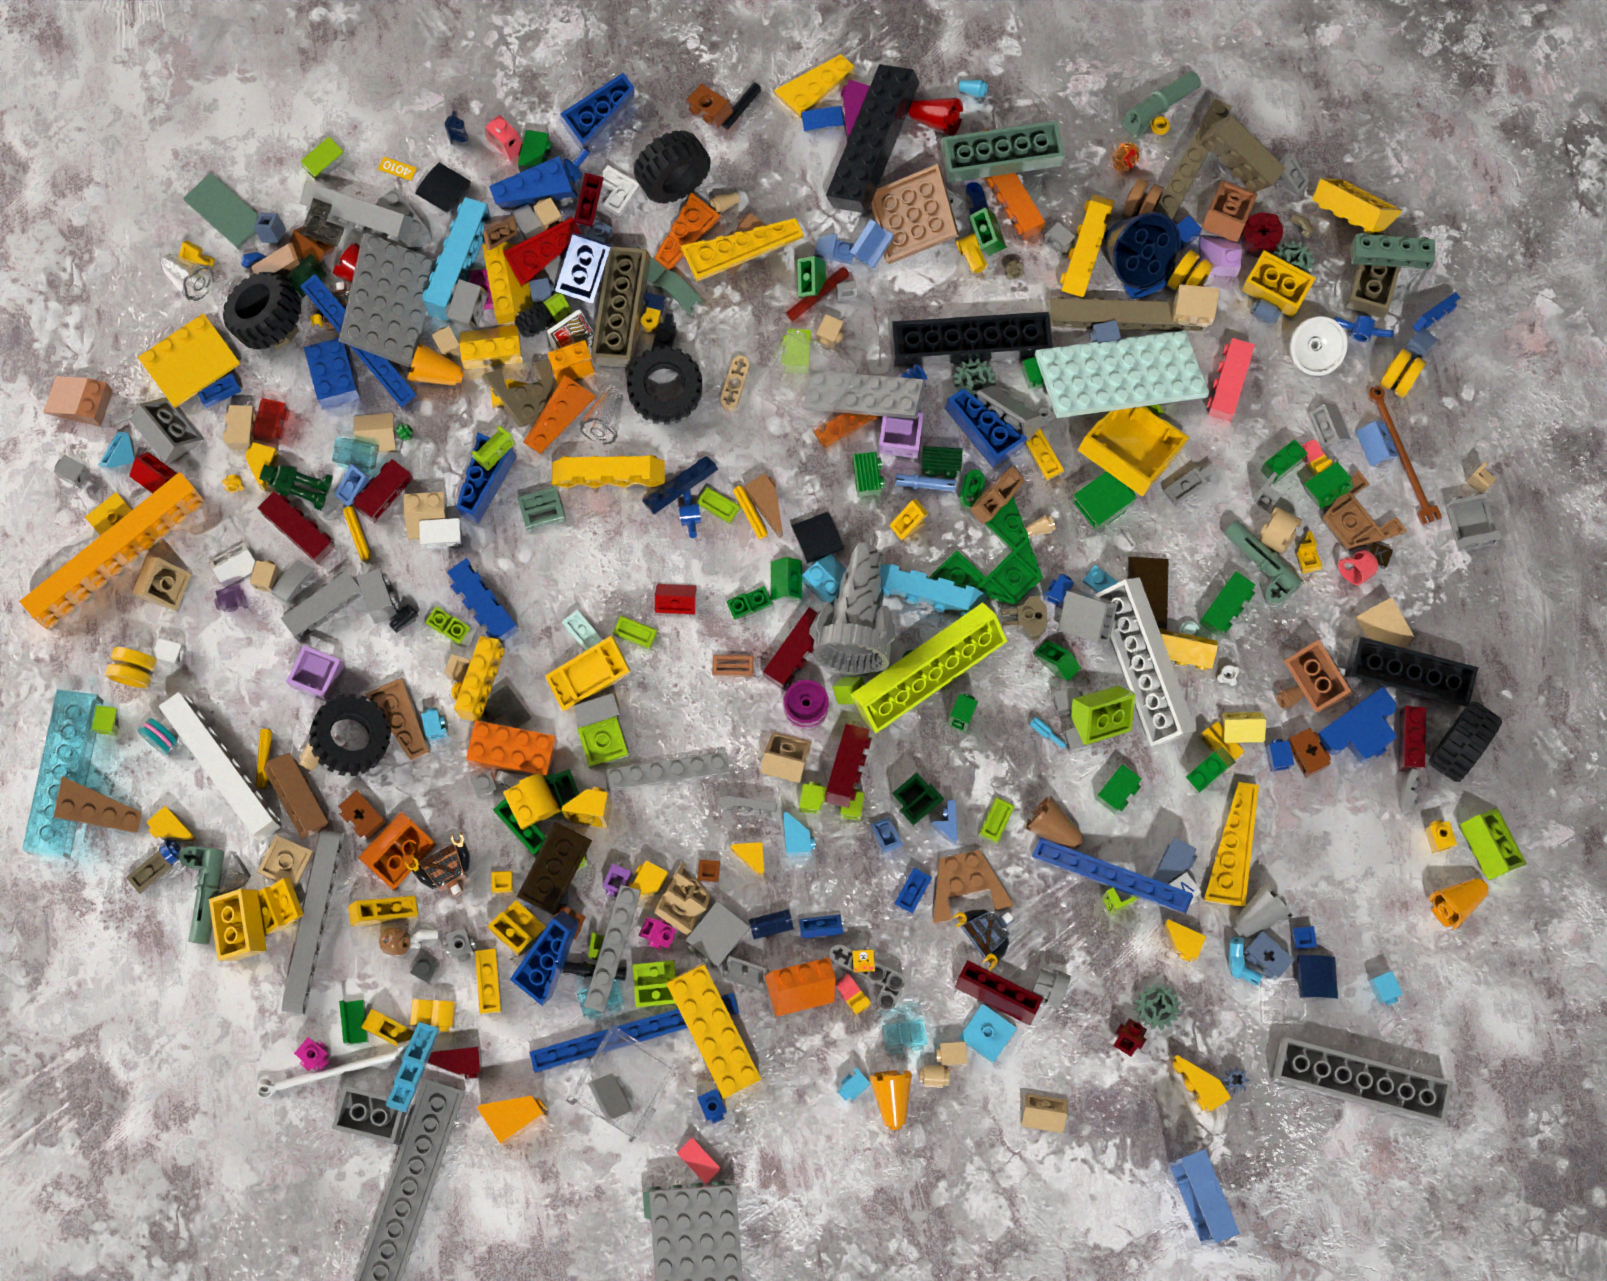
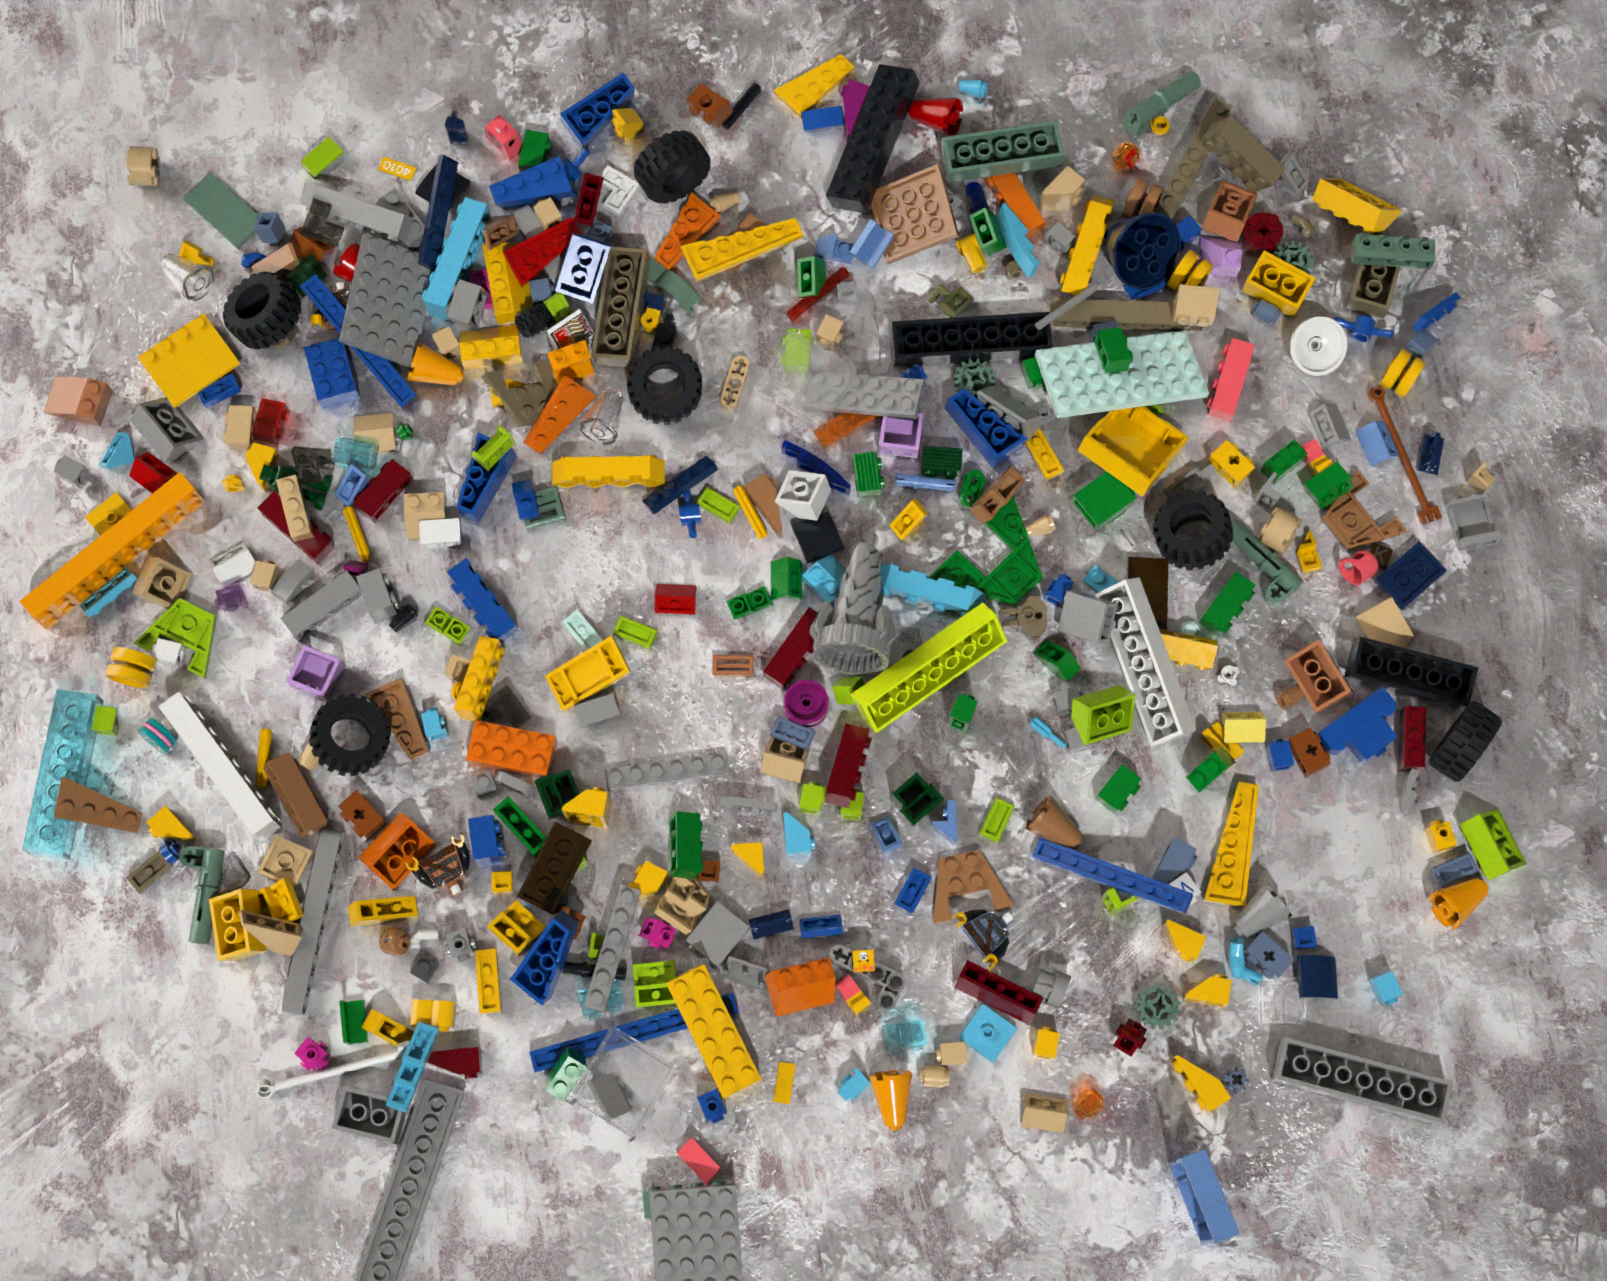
(108, 592): none -> medium azure plate
(142, 166): none -> tan brick
(187, 626): none -> lime wing
(274, 933): none -> tan slope
(295, 508): none -> tan brick
(309, 461): none -> clear smoke plate
(356, 568): none -> magenta slope
(438, 212): none -> dark blue plate
(485, 840): none -> blue brick
(513, 1116): light orange slope -> none
(525, 500): none -> blue slope
(531, 800): yellow brick -> none
(565, 1073): none -> brick
(602, 742): lime plate -> none
(616, 873): medium lavender brick -> none
(627, 124): none -> yellow slope
(685, 845): none -> green brick
(784, 1083): none -> yellow sticker
(793, 733): none -> sand blue plate
(804, 494): none -> white slope
(813, 464): none -> clear blue slope
(954, 302): none -> olive plate
(1015, 237): none -> medium azure slope
(1046, 1043): none -> yellow brick
(1063, 191): none -> tan slope
(1065, 307): none -> light grey bar
(1088, 1104): none -> clear orange head
(1113, 350): none -> green brick
(1199, 551): none -> black tyre
(1212, 991): none -> yellow slope
(1234, 473): none -> yellow brick
(1410, 575): none -> dark blue plate
(1431, 453): none -> dark blue hinge
(1454, 870): none -> sand blue plate

